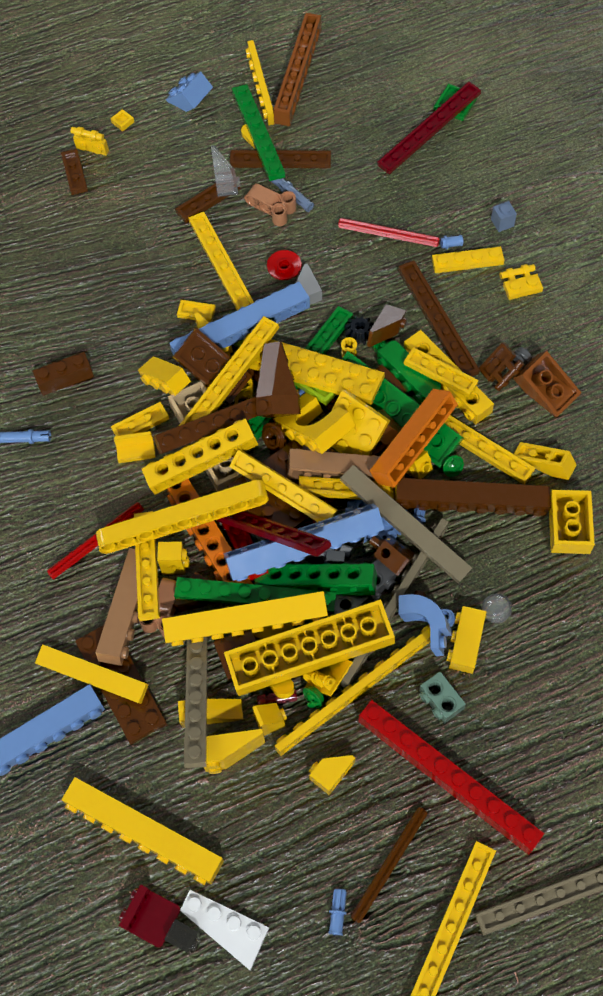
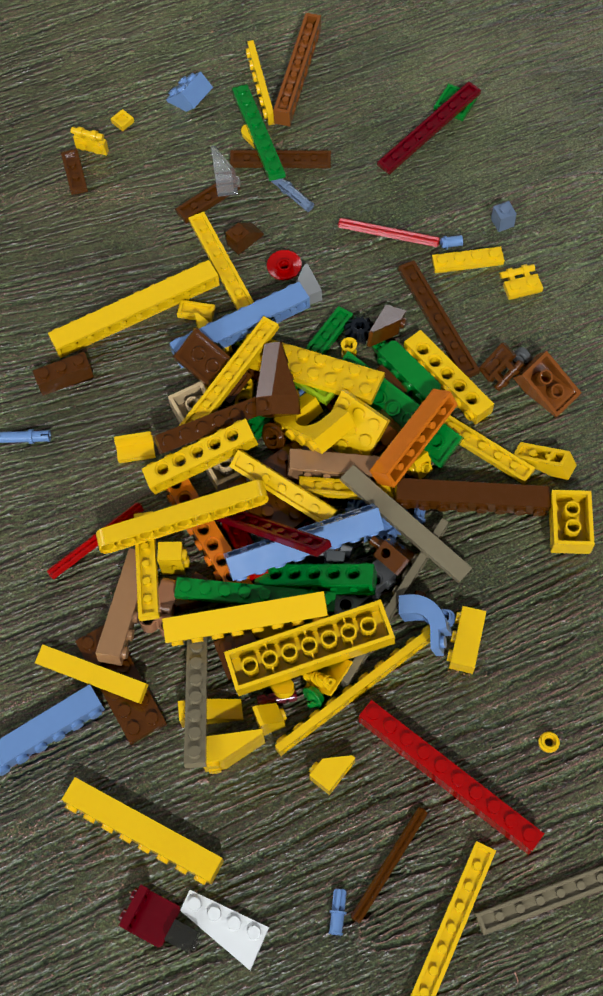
(133, 308): none -> yellow brick
(141, 421): yellow plate -> none
(164, 376): yellow brick -> none
(242, 236): none -> reddish brown slope
(272, 203): nougat piece -> none
(441, 372): yellow plate -> none
(446, 695): sand green brick -> none
(453, 465): green hat -> none
(498, 608): clear hair -> none
(549, 736): none -> yellow plate

